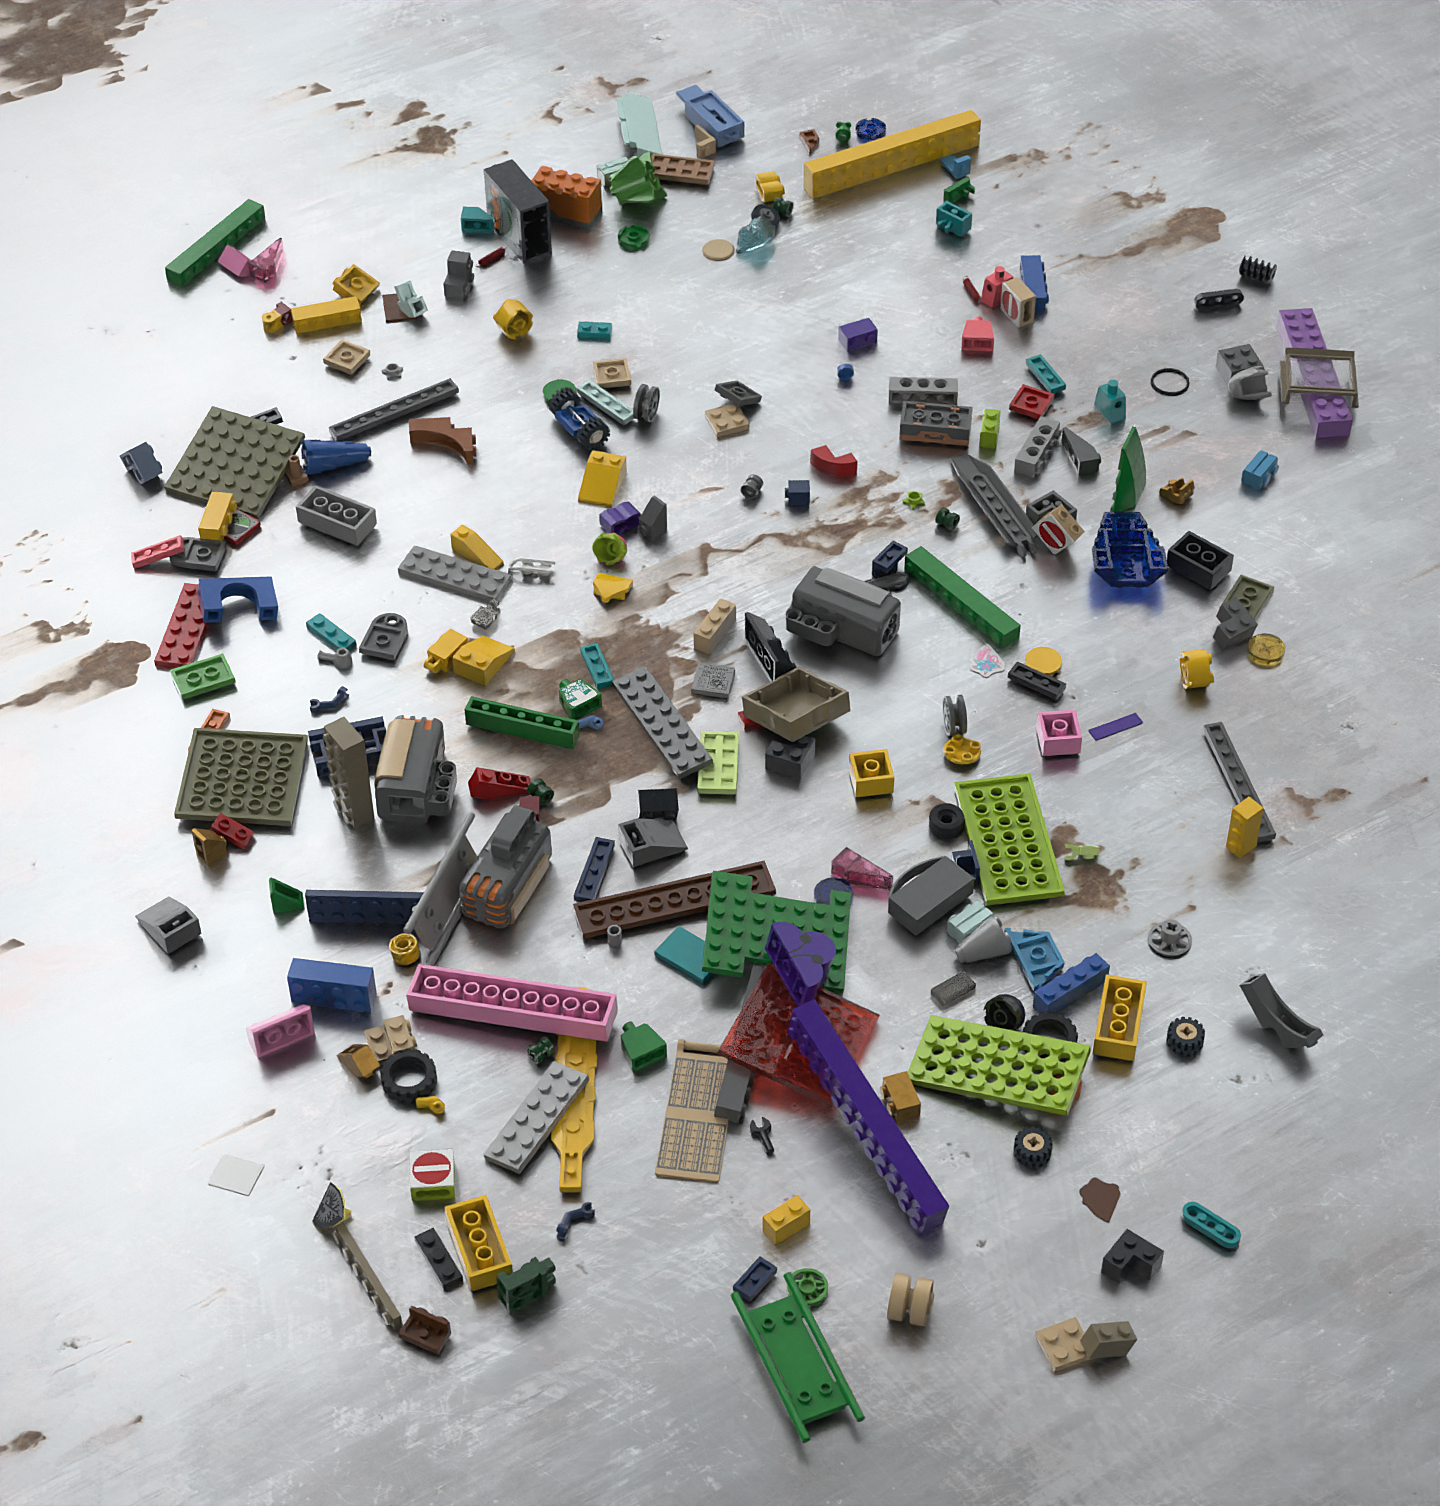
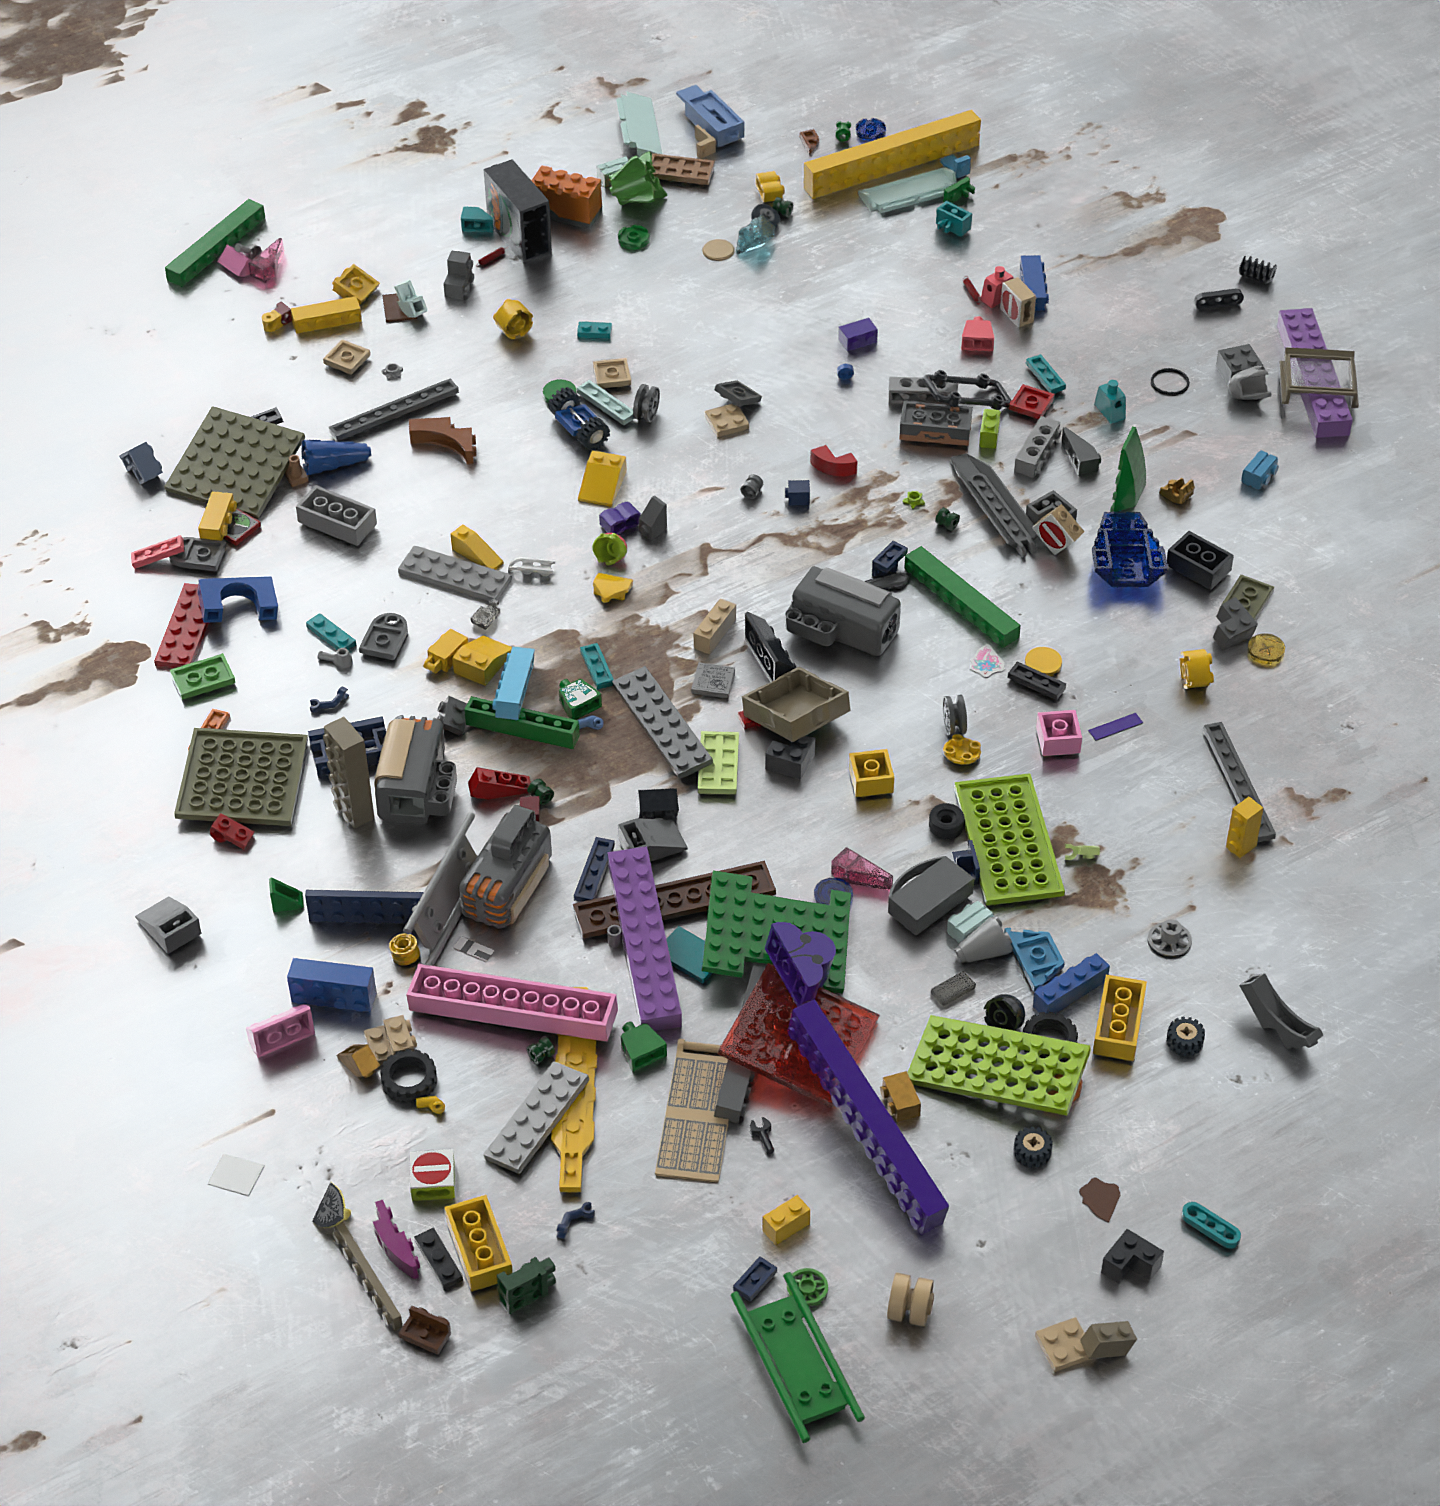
(208, 845): pearl gold slope -> none
(249, 250): none -> light grey bar
(393, 1242): none -> magenta slope
(452, 715): none -> dark grey bracket
(473, 949): none -> white sticker
(513, 683): none -> medium azure brick
(644, 939): none -> medium lavender brick
(908, 190): none -> light aqua slope
(954, 398): none -> black bar

